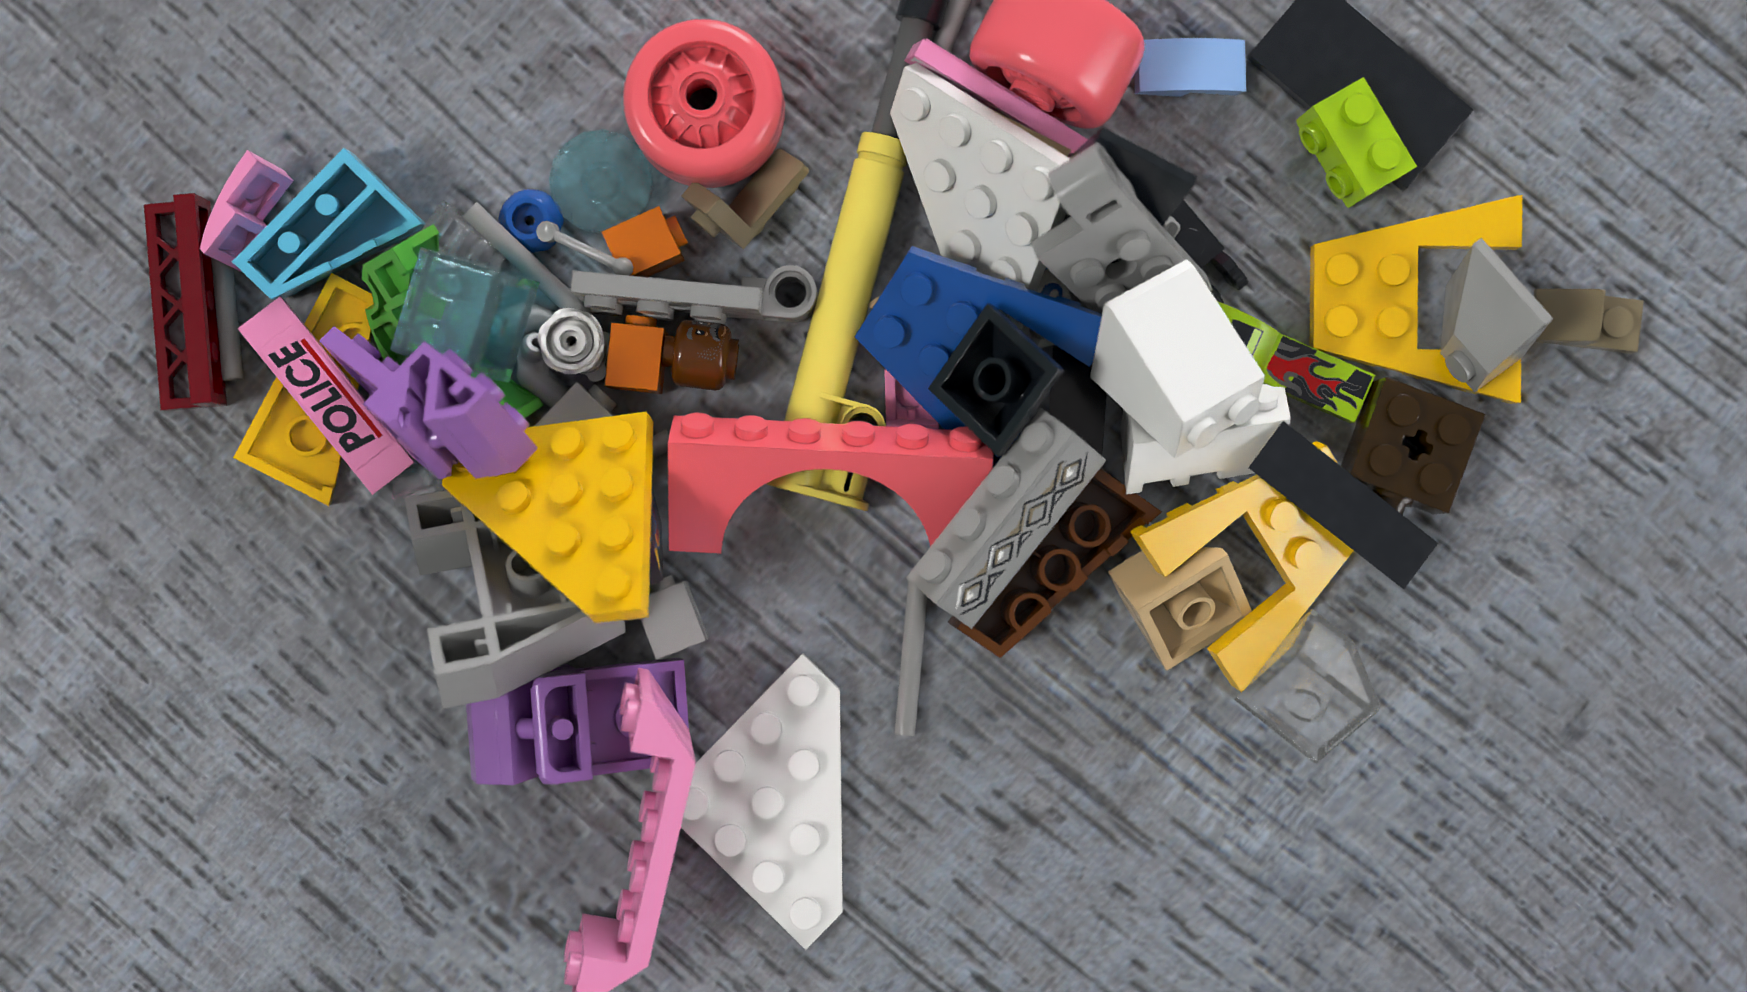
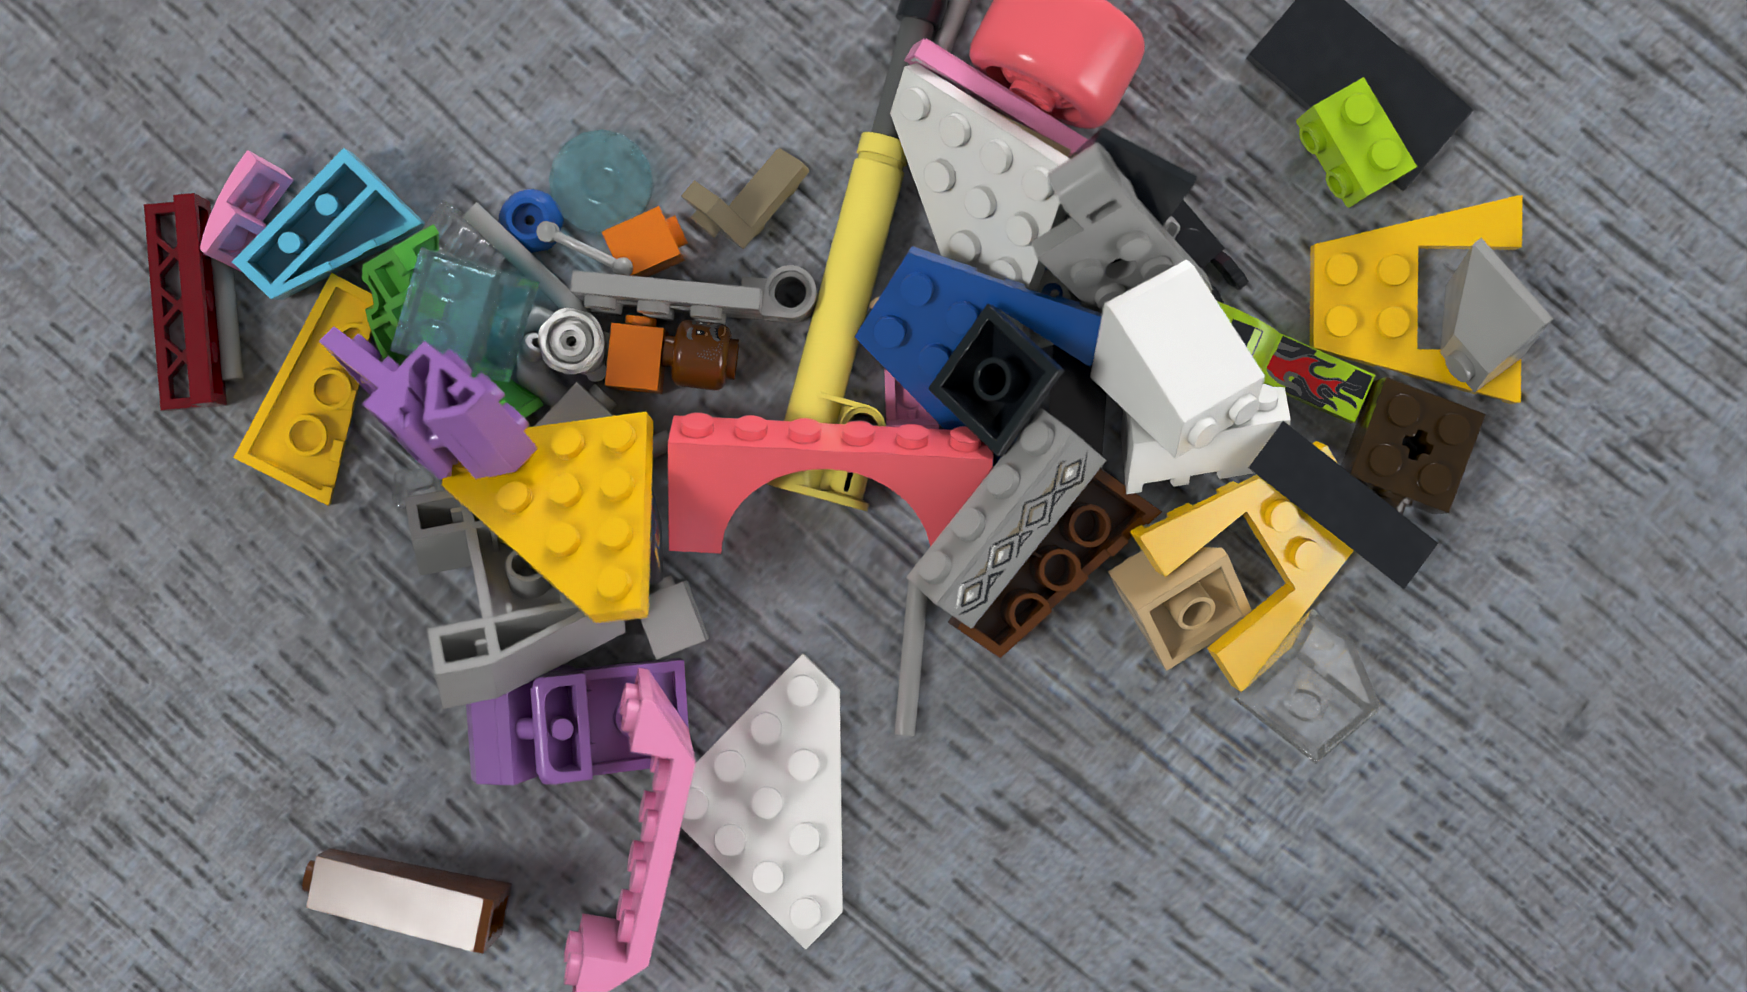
(325, 394): bright pink tile -> none
(408, 898): none -> slope
(709, 144): coral wheel -> none
(1191, 66): light blue slope -> none
(1591, 319): dark tan slope -> none

